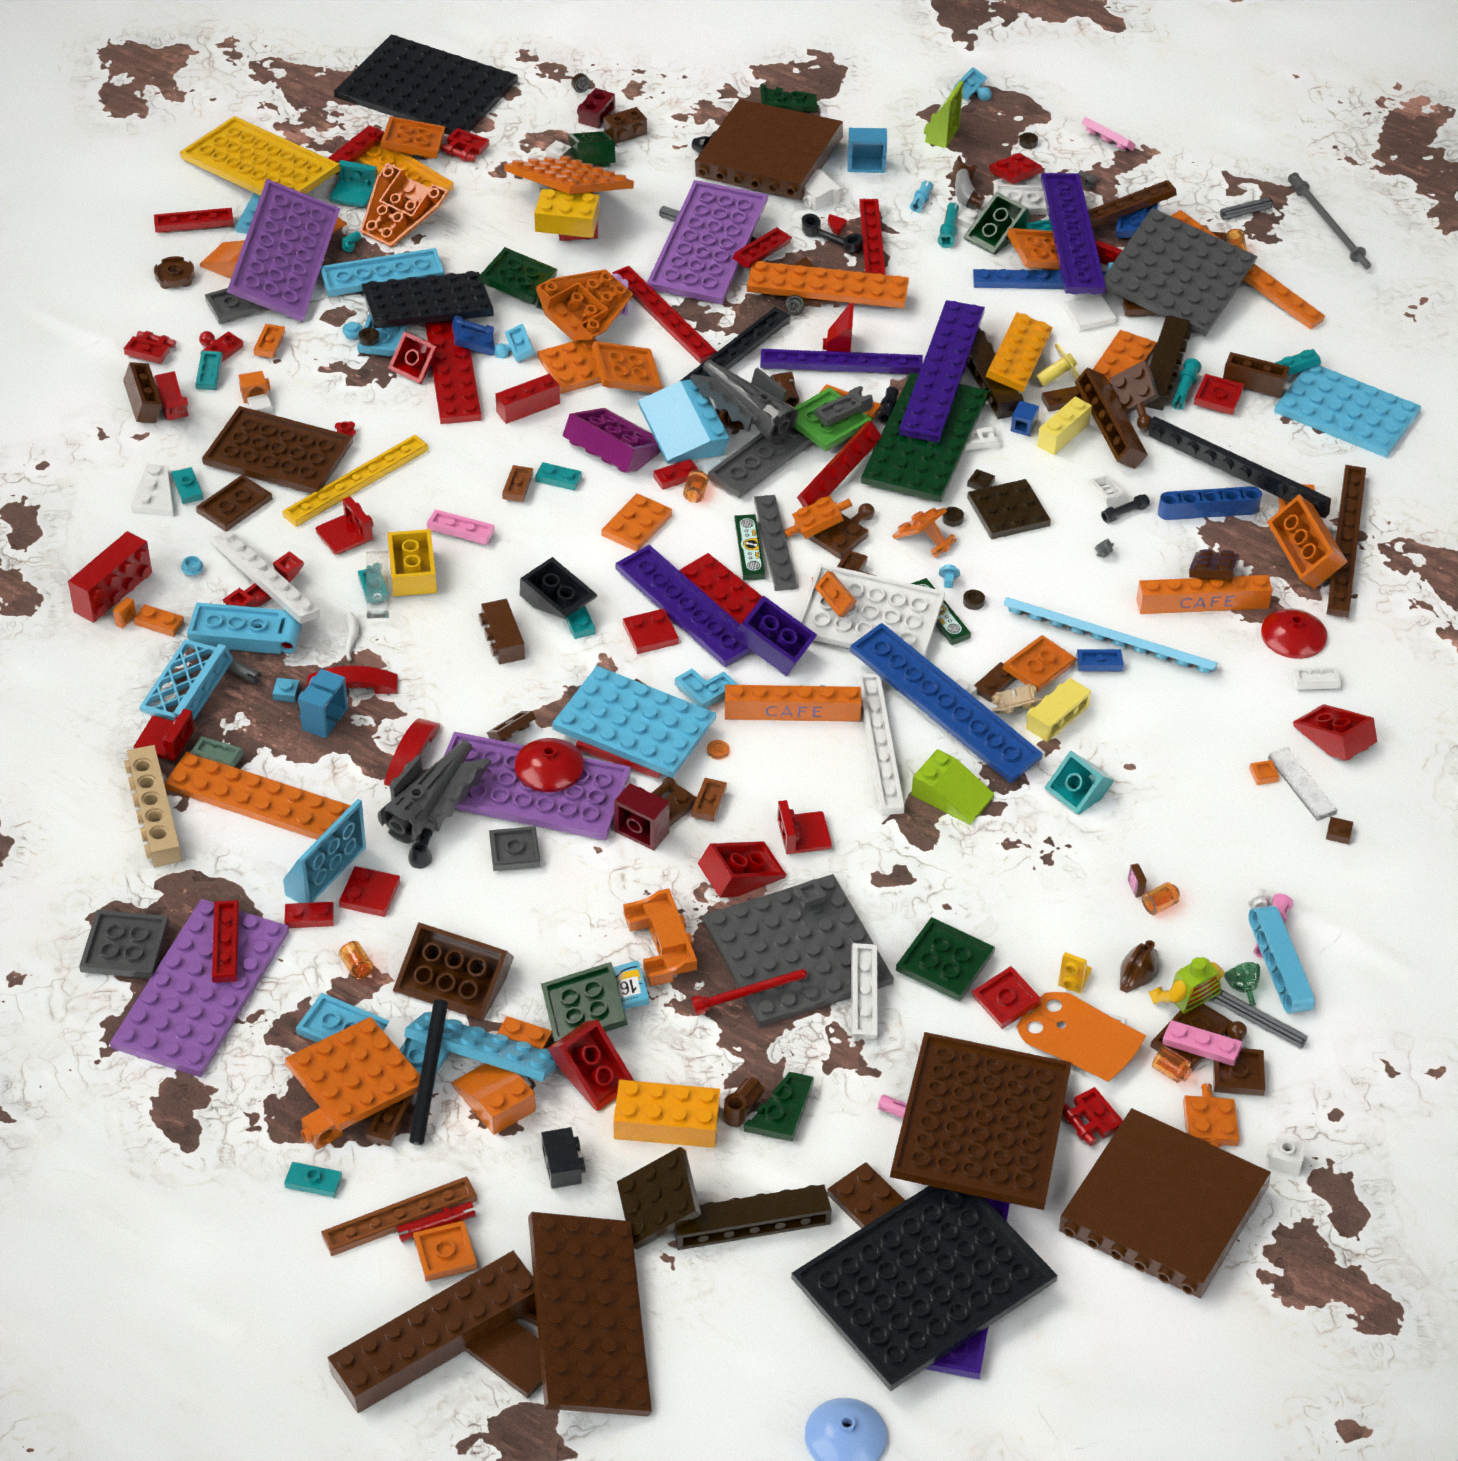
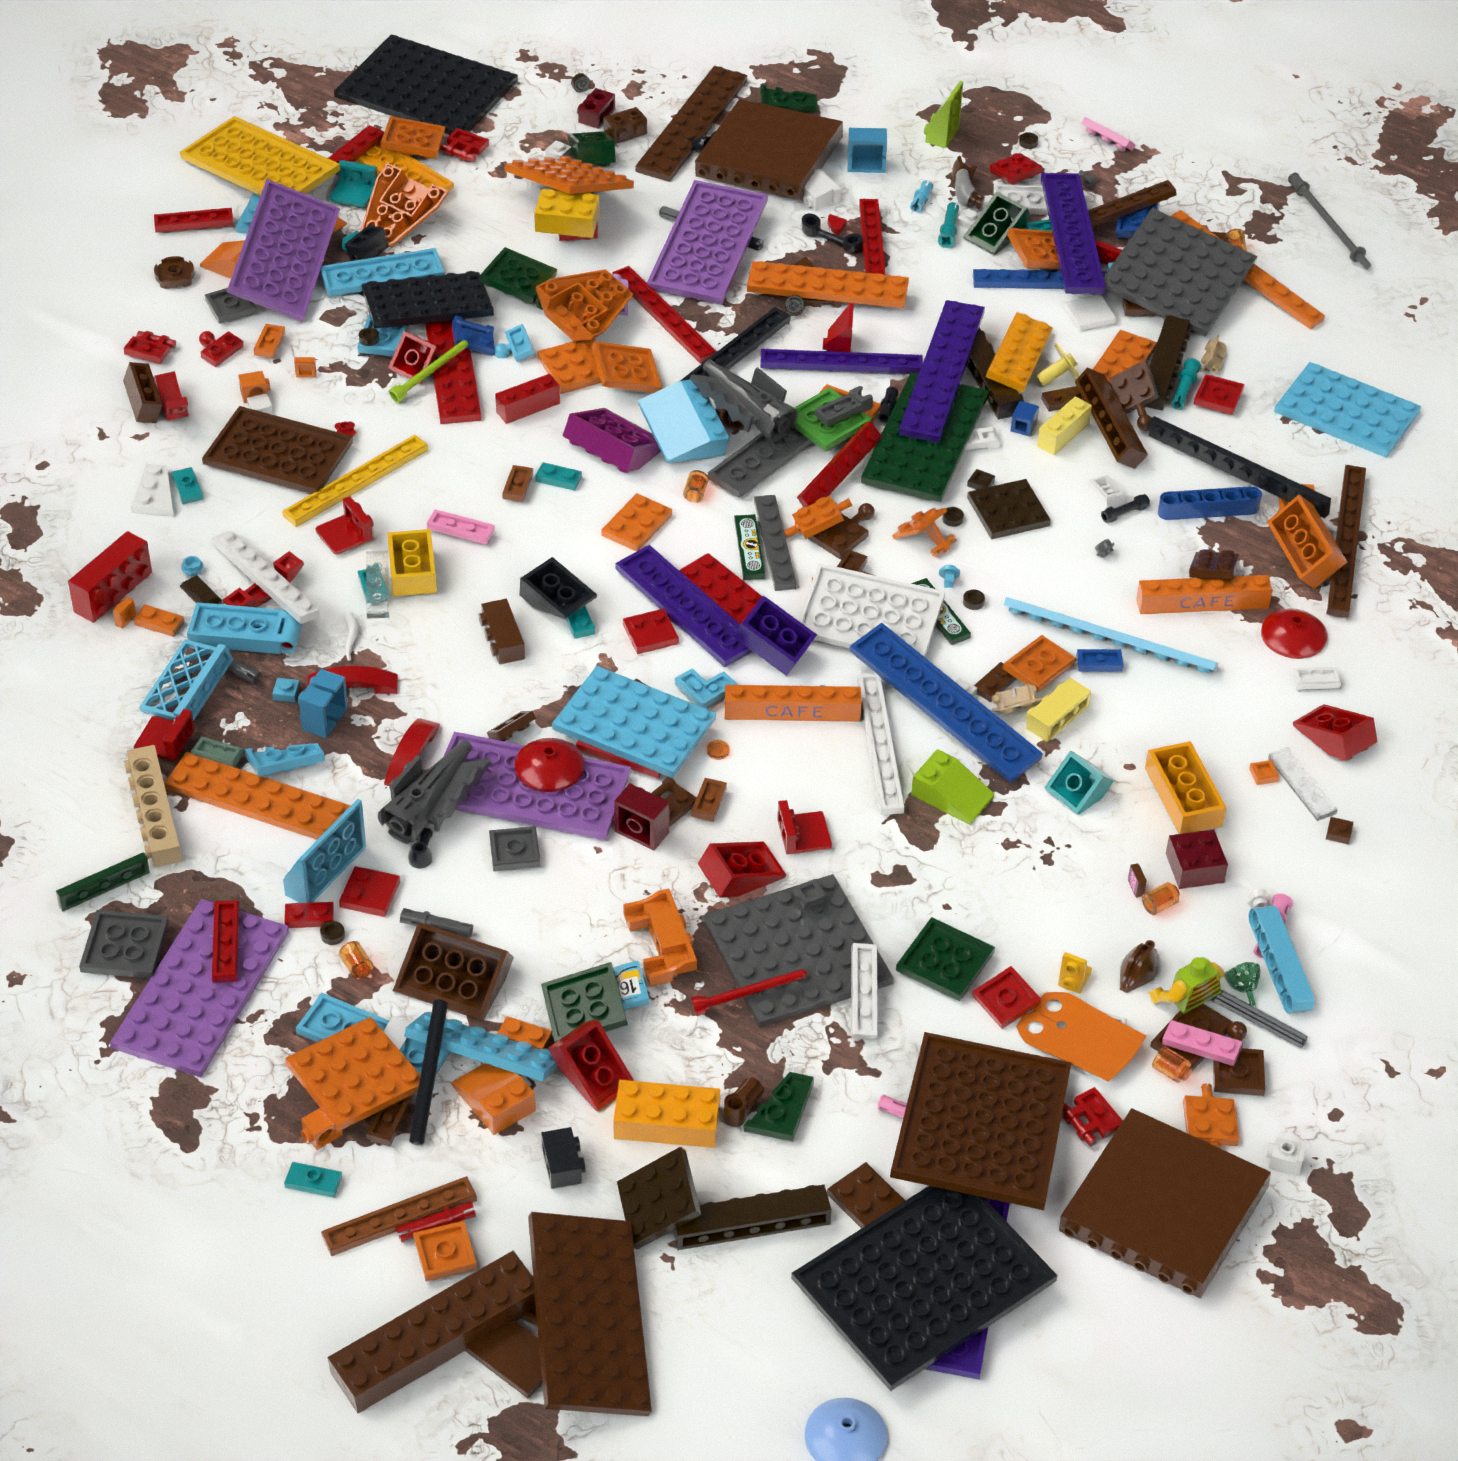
(102, 881): none -> dark green tile
(200, 591): none -> dark brown tile
(208, 370): teal plate -> none
(234, 503): reddish brown tile -> none
(276, 760): none -> medium azure wing
(305, 367): none -> orange tile
(332, 932): none -> dark brown tile
(352, 330): medium azure plate -> none
(367, 243): none -> black hinge
(399, 392): none -> lime piece
(413, 917): none -> dark grey pin
(674, 474): red plate -> none
(691, 121): none -> reddish brown plate
(762, 247): red plate -> none
(787, 381): reddish brown piece -> none
(835, 593): orange plate -> none
(972, 83): medium azure plate -> none
(1185, 788): none -> light orange brick
(1196, 859): none -> dark red brick
(1214, 355): none -> tan hinge
(1246, 208): black axle -> none
(1256, 374): reddish brown brick -> none
(1301, 361): teal plate -> none

